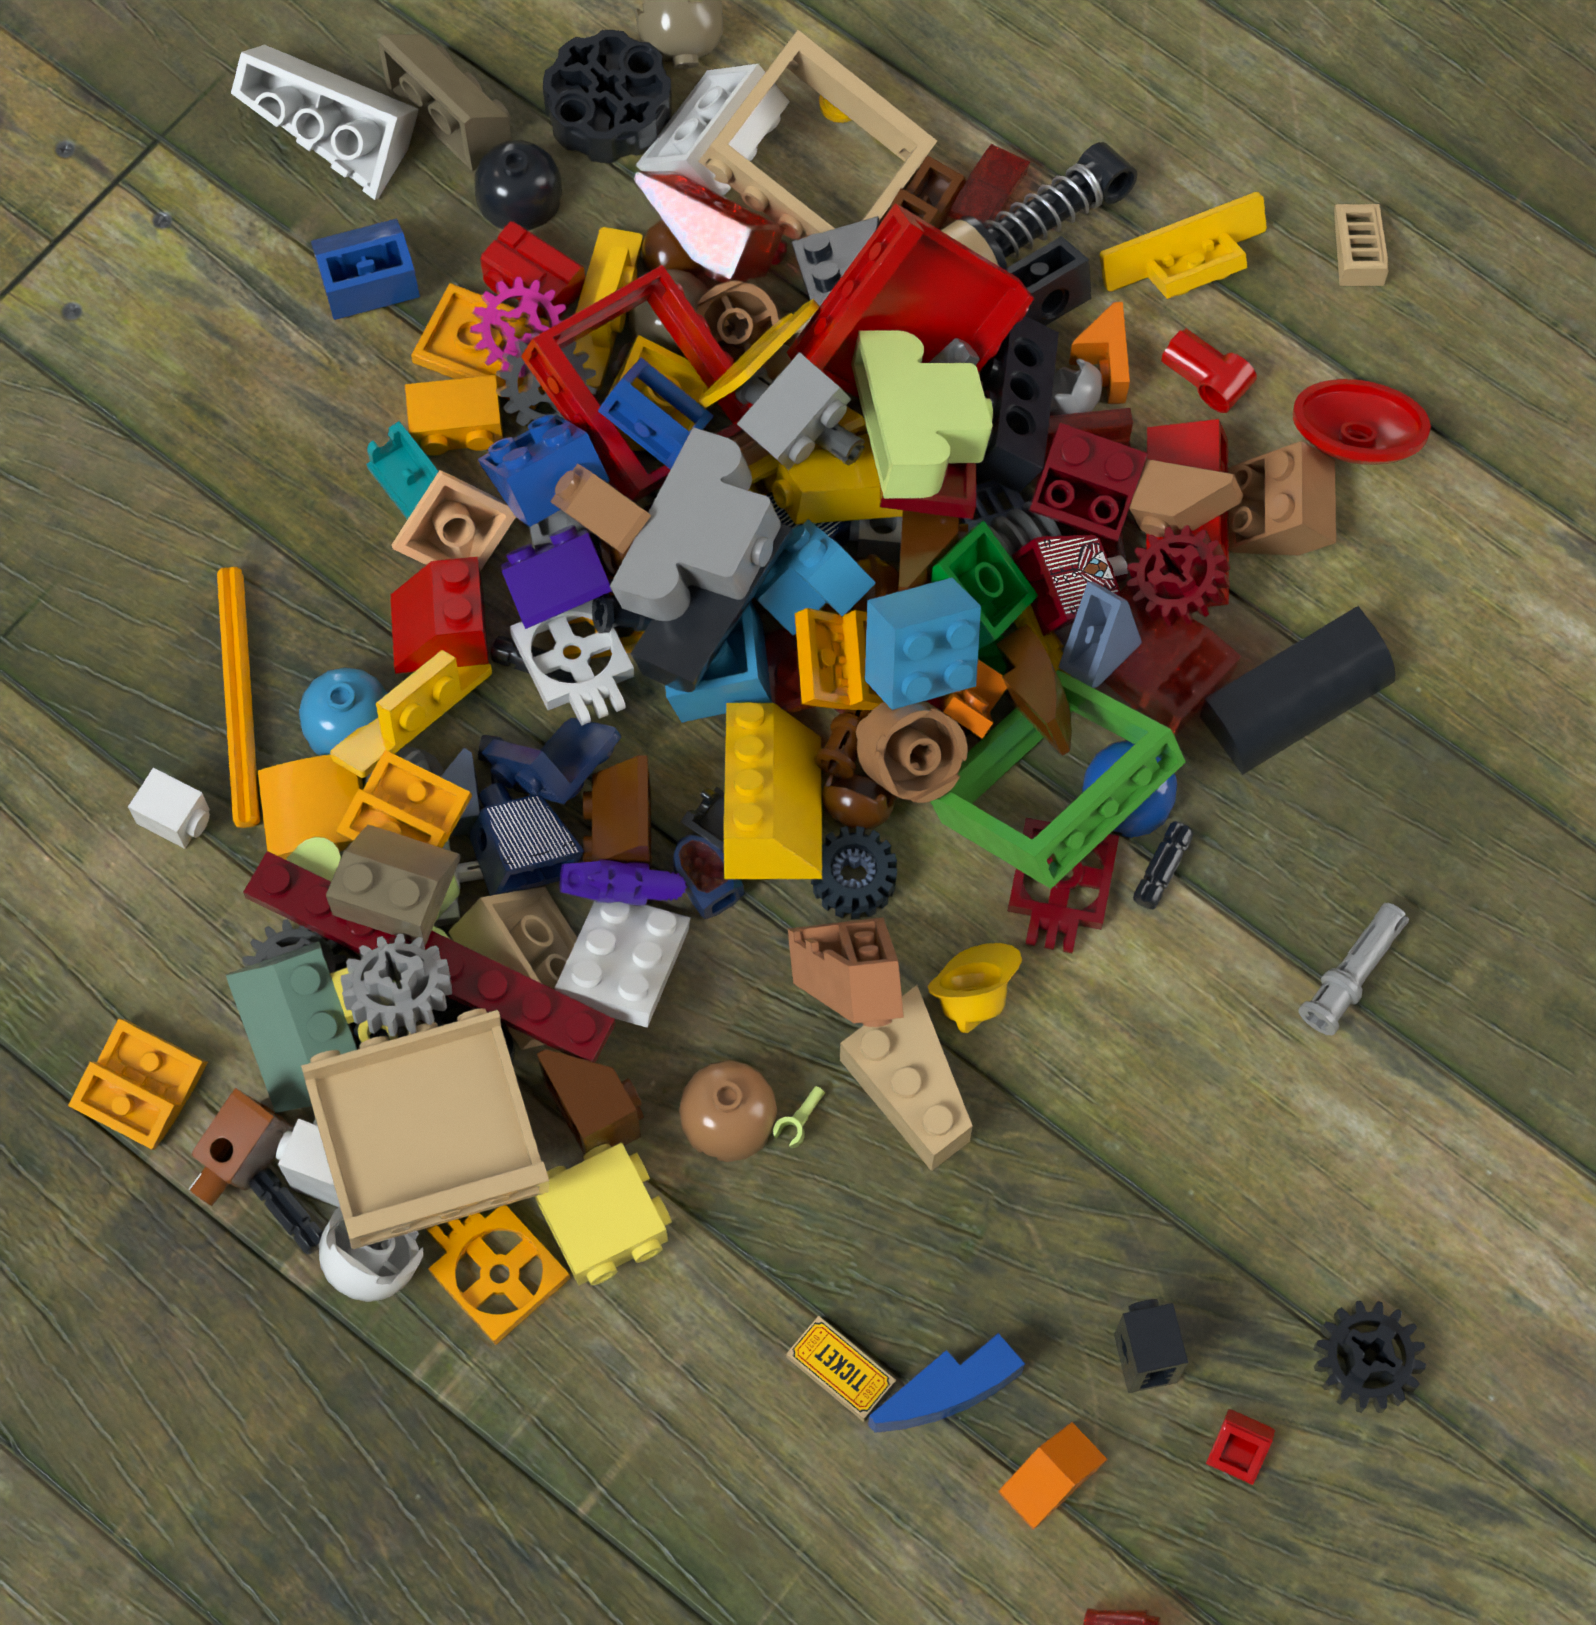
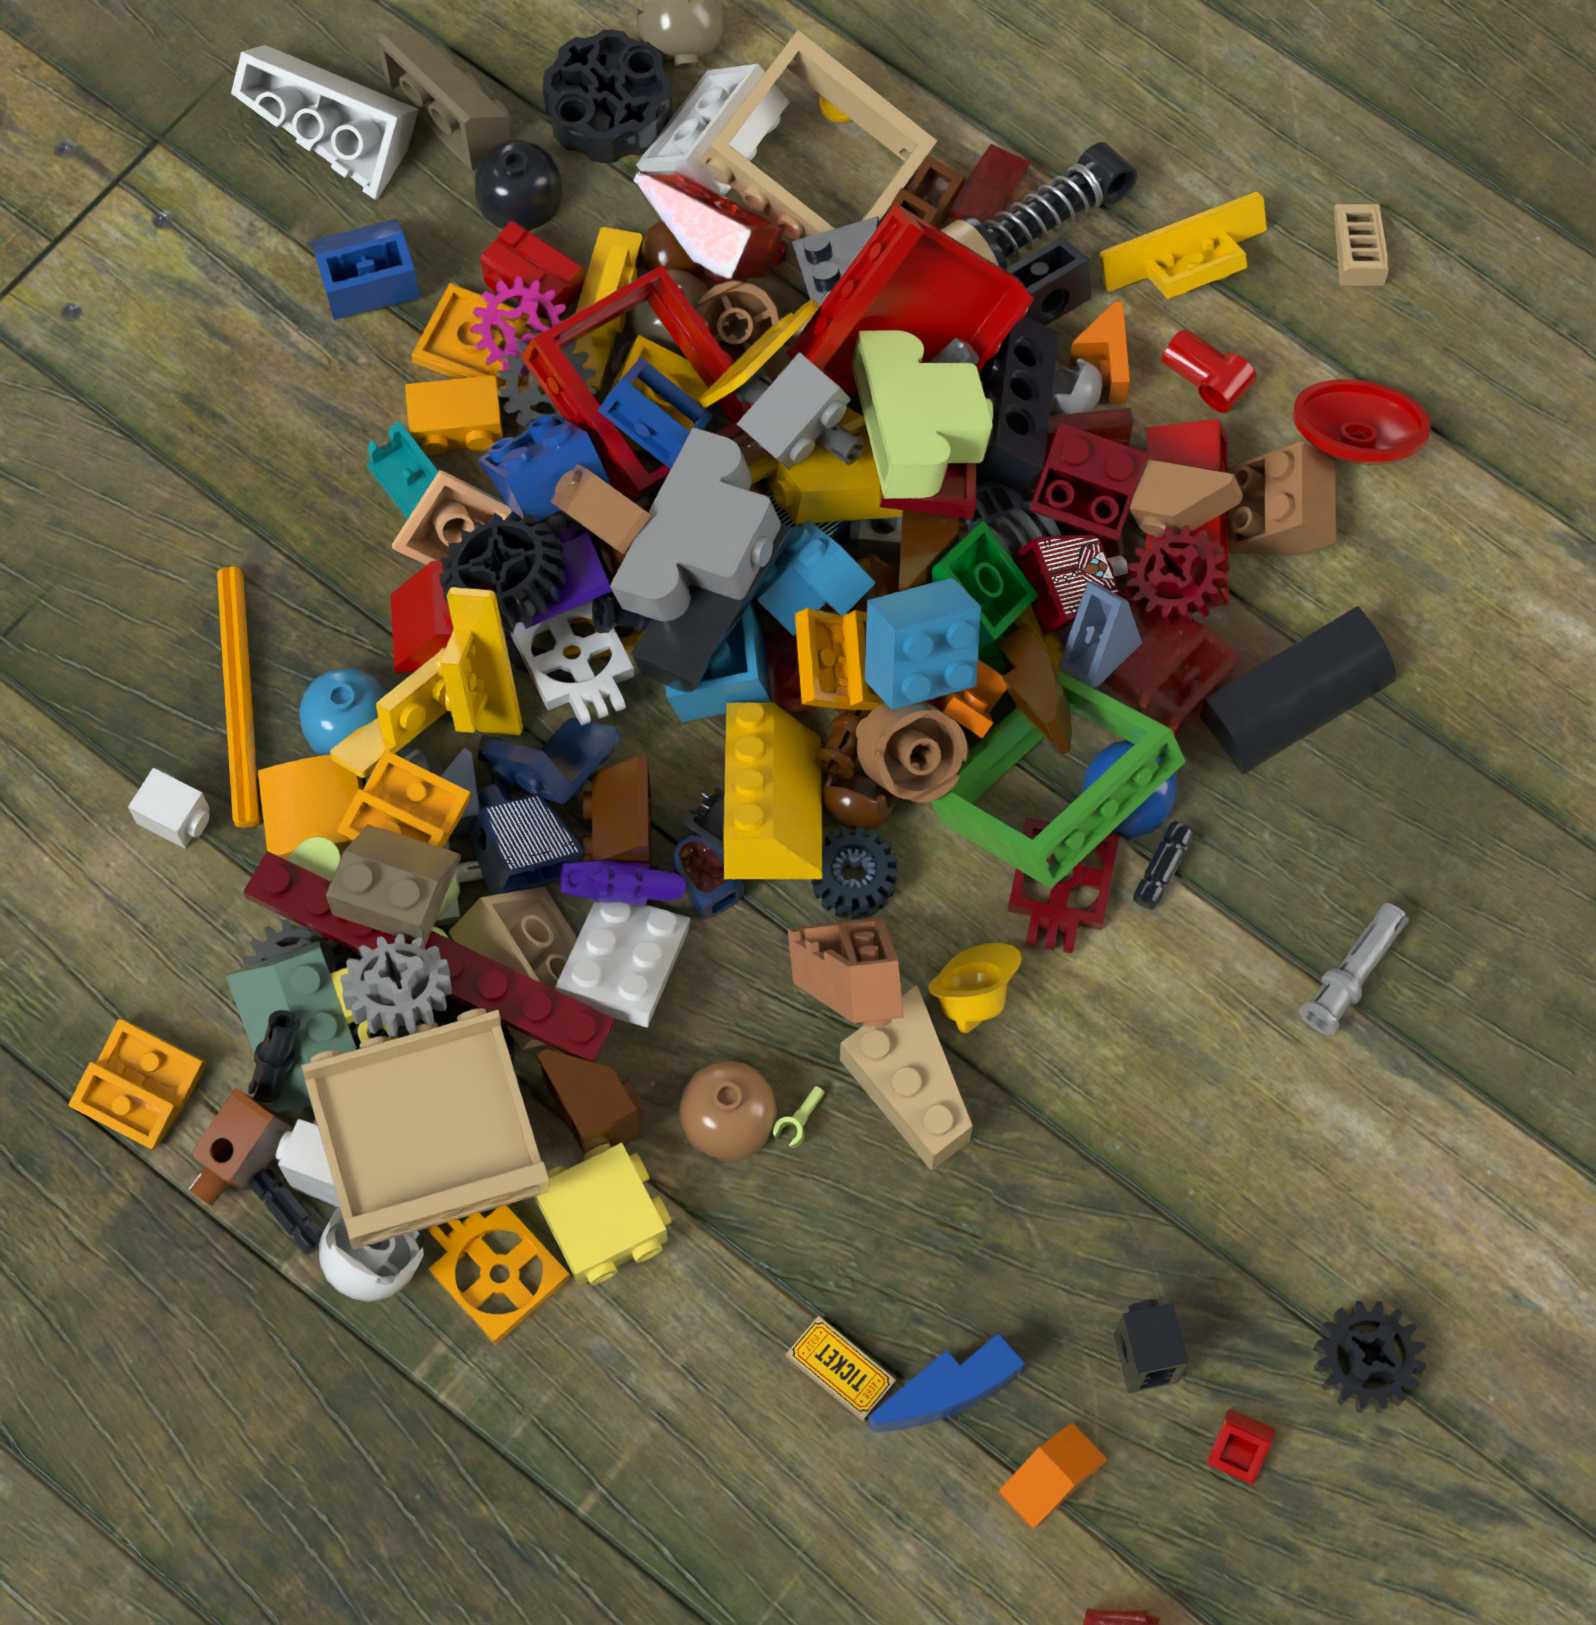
(274, 1056): none -> black pin
(478, 666): none -> yellow bracket
(512, 559): none -> black gear

